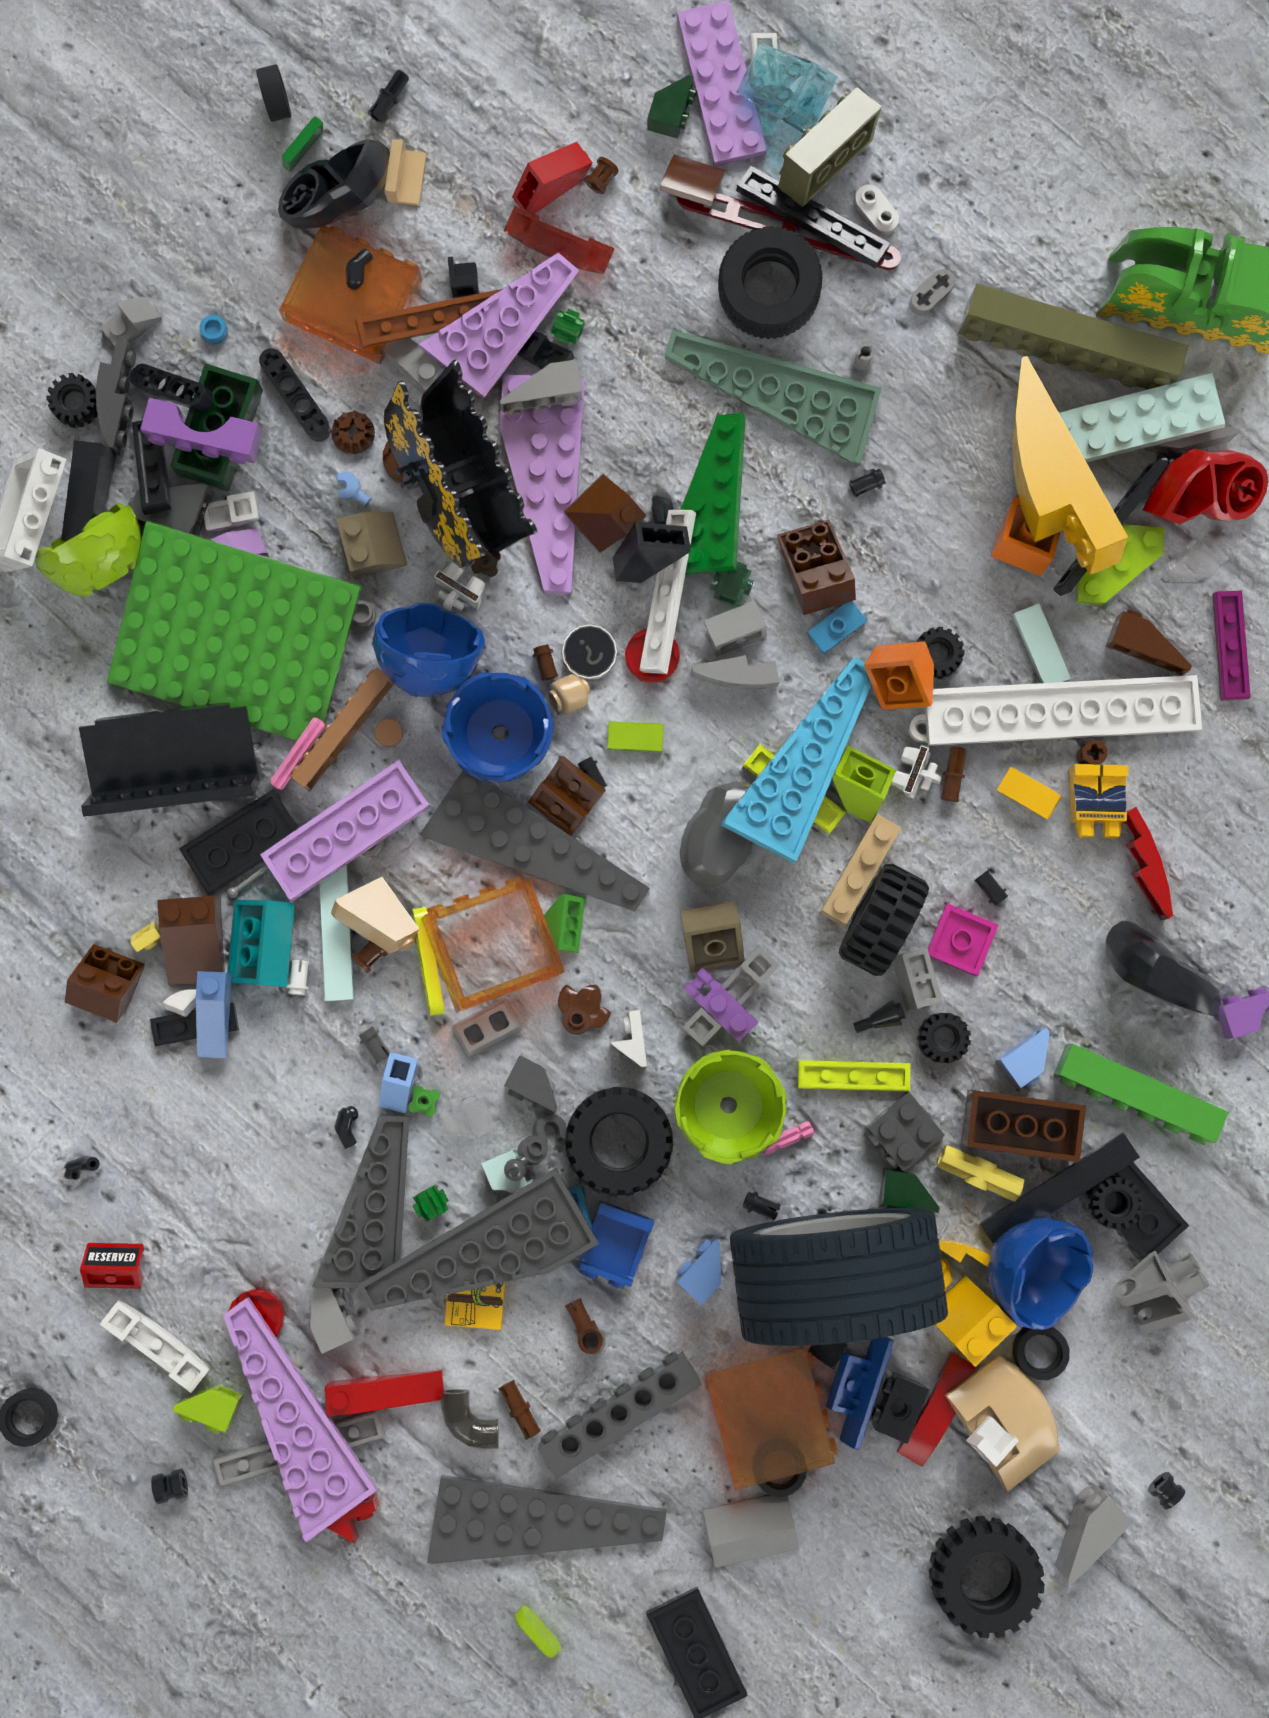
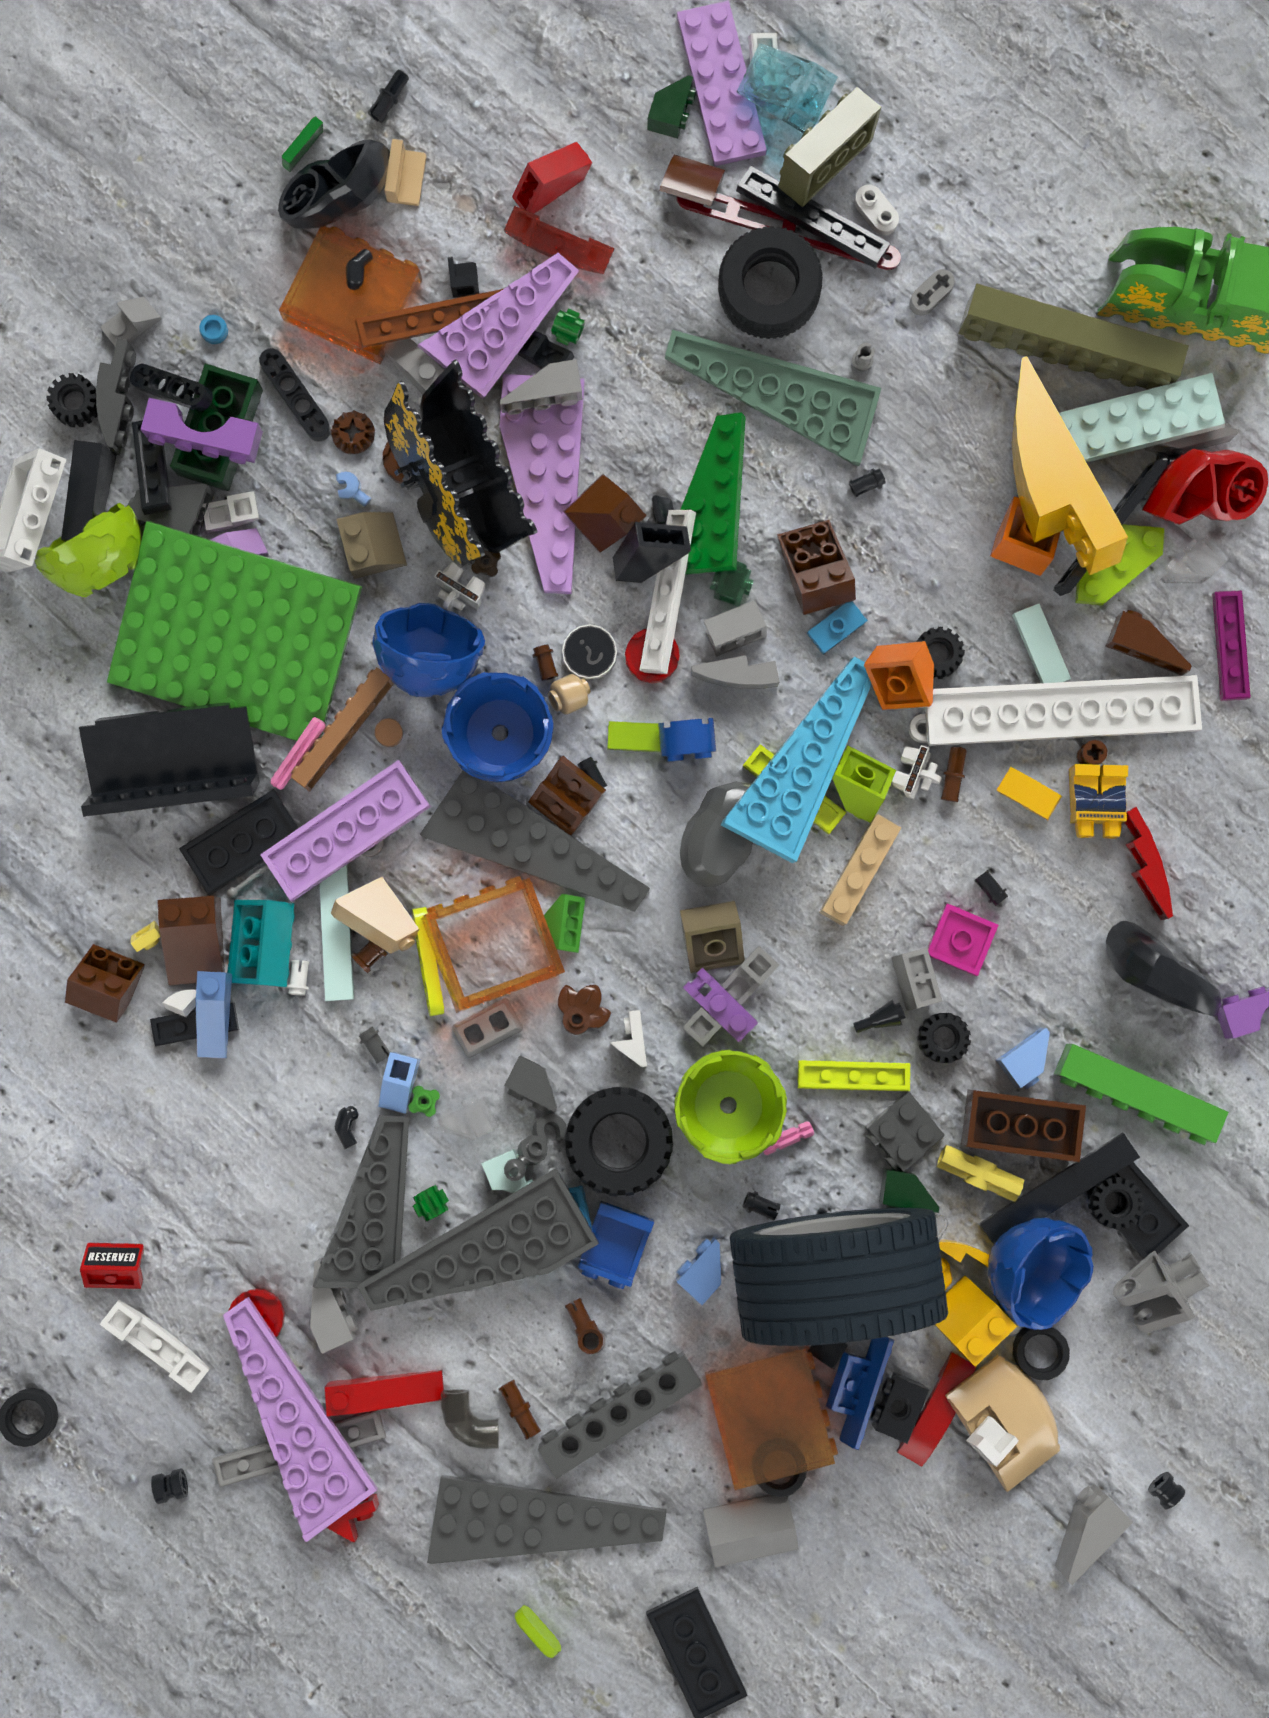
(86, 1163): black arm -> none
(212, 1407): lime slope -> none
(273, 93): black tyre -> none
(364, 614): light grey plate -> none
(476, 1307): yellow tile -> none
(603, 166): reddish brown bush -> none
(686, 738): none -> blue brick
(884, 920): black tyre -> none
(1013, 1603): black tyre -> none

